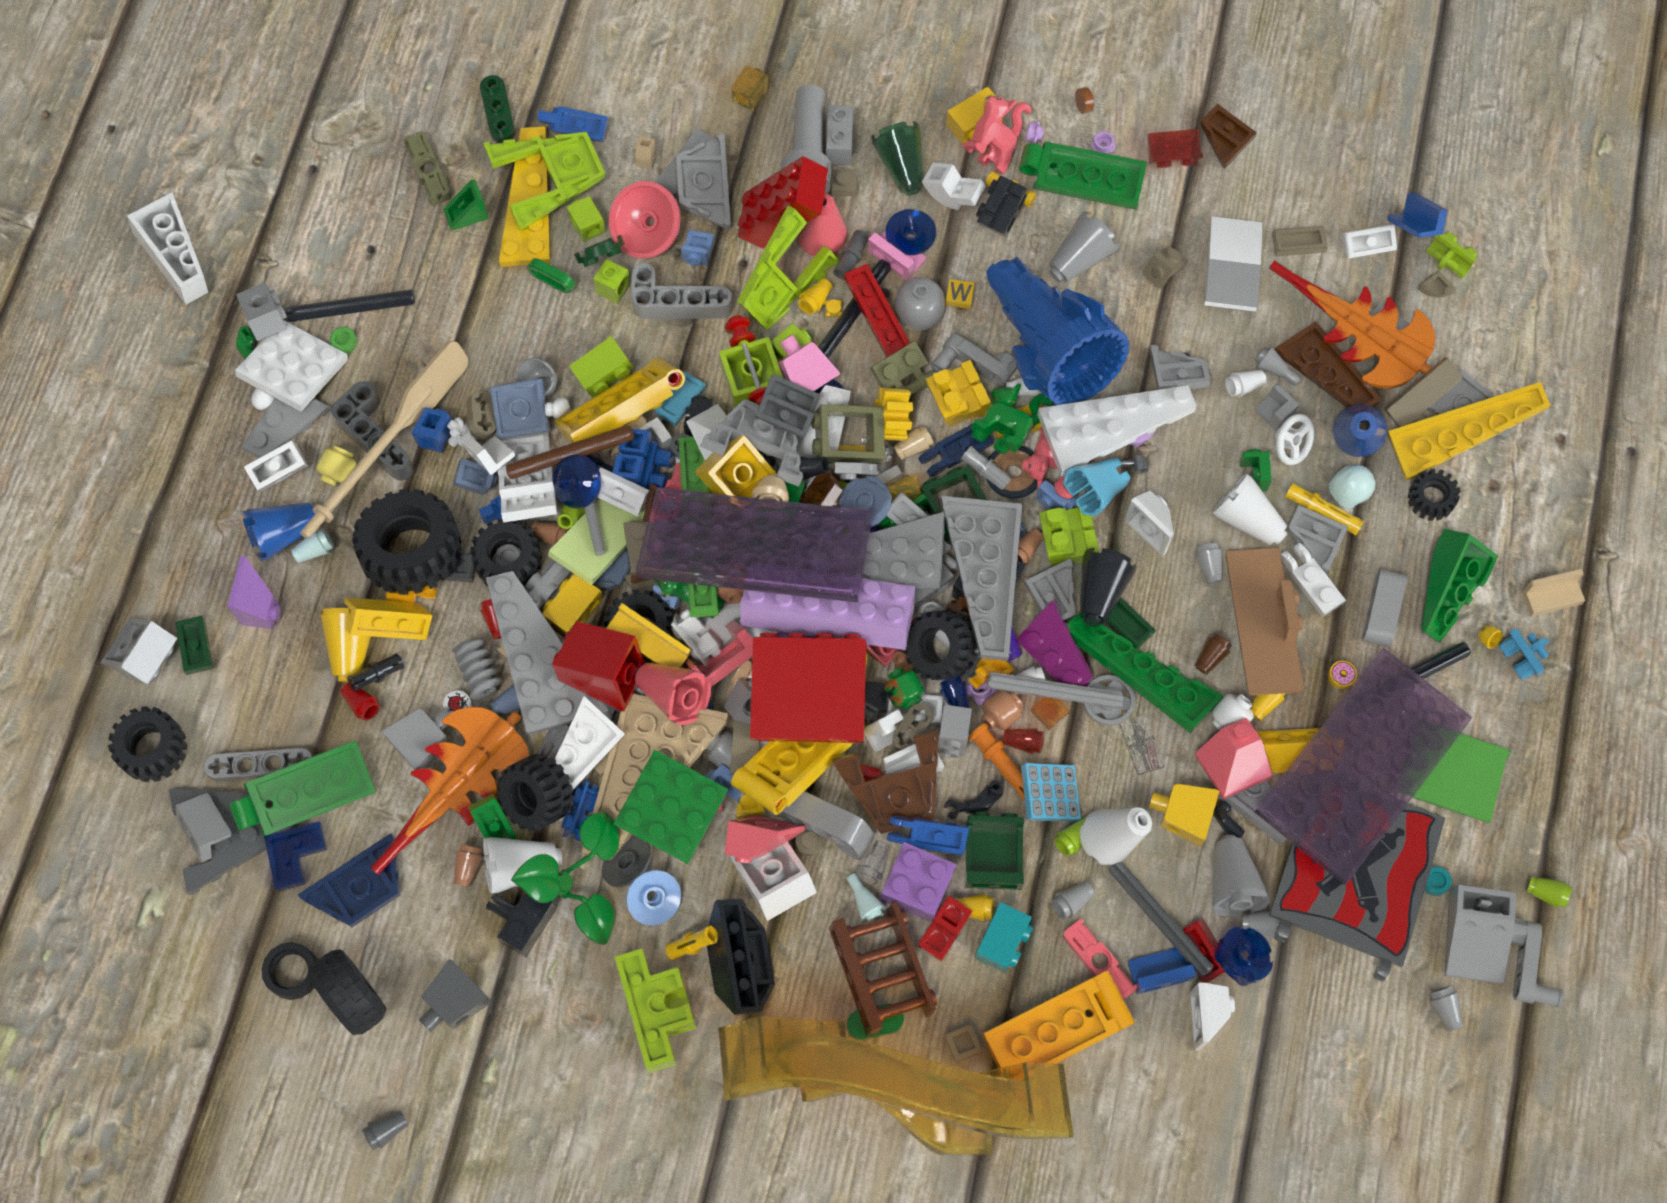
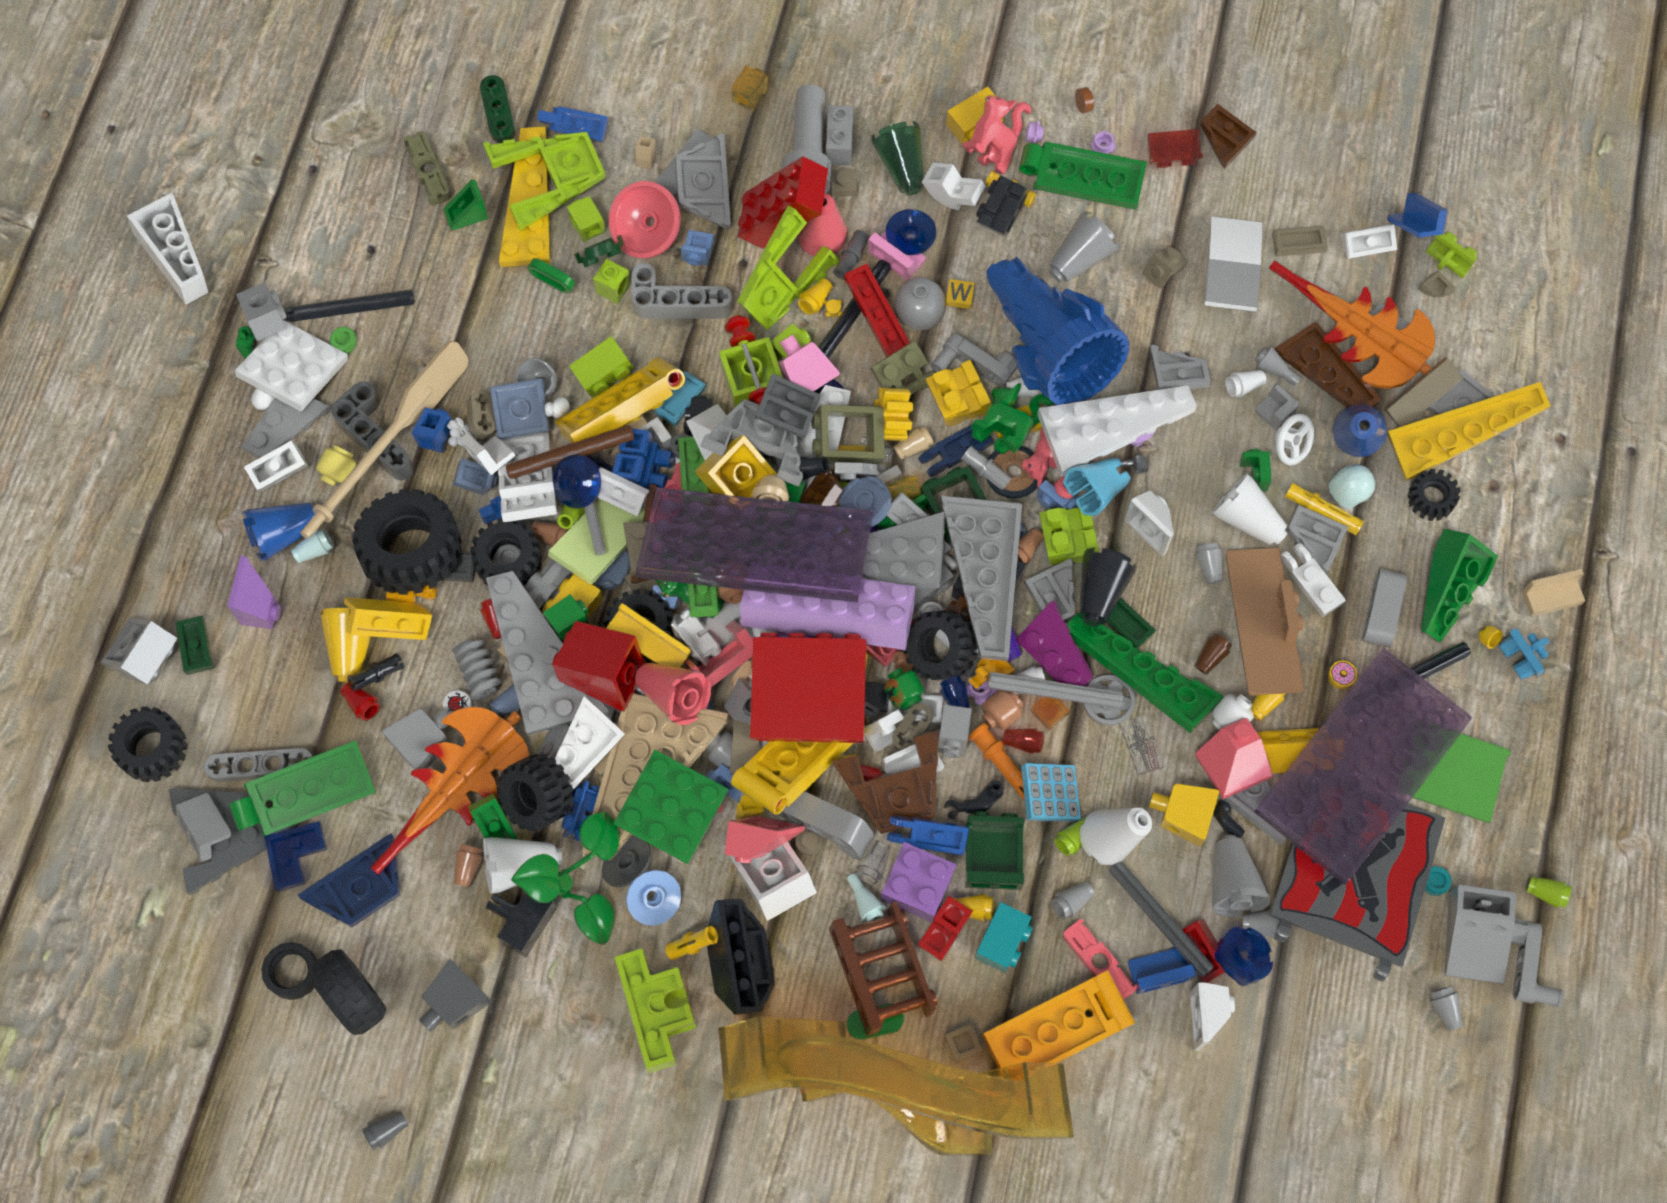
(564, 615): none -> green brick

